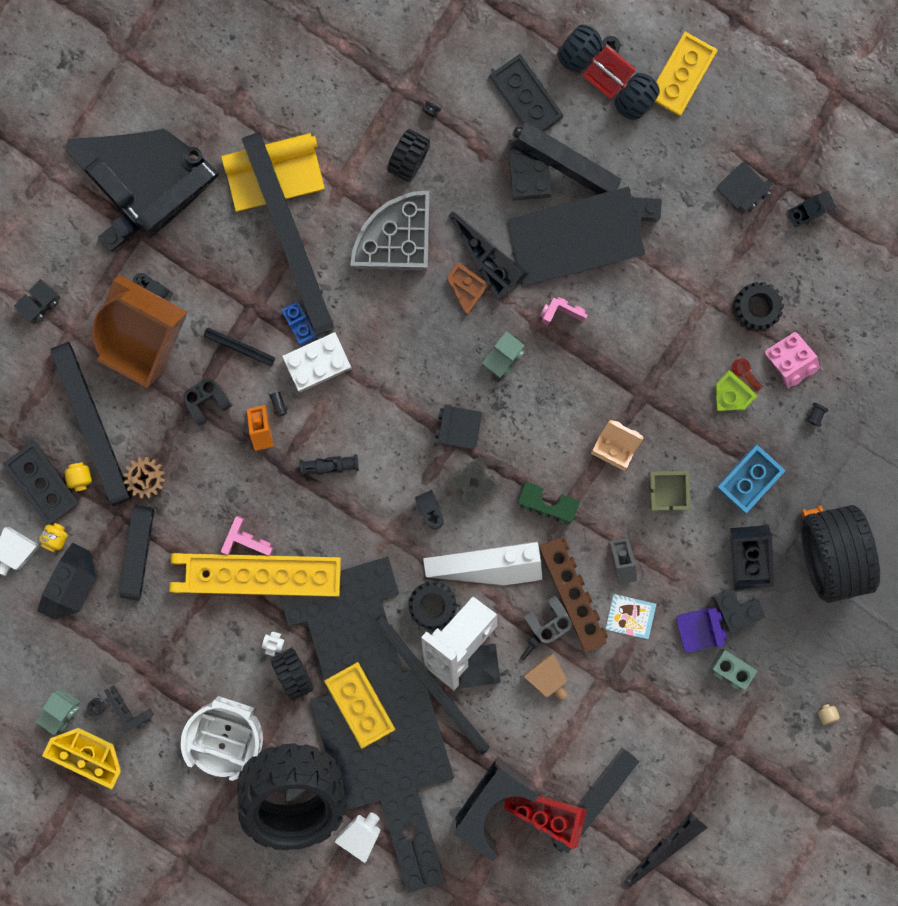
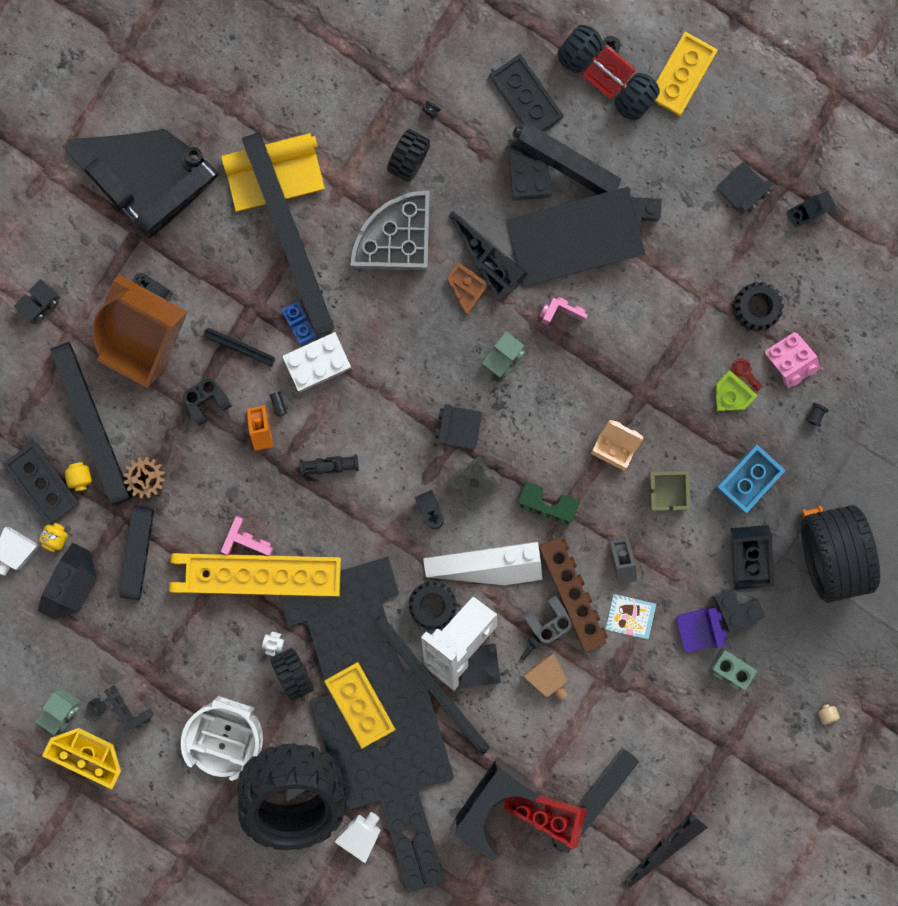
(119, 232): black slope -> none

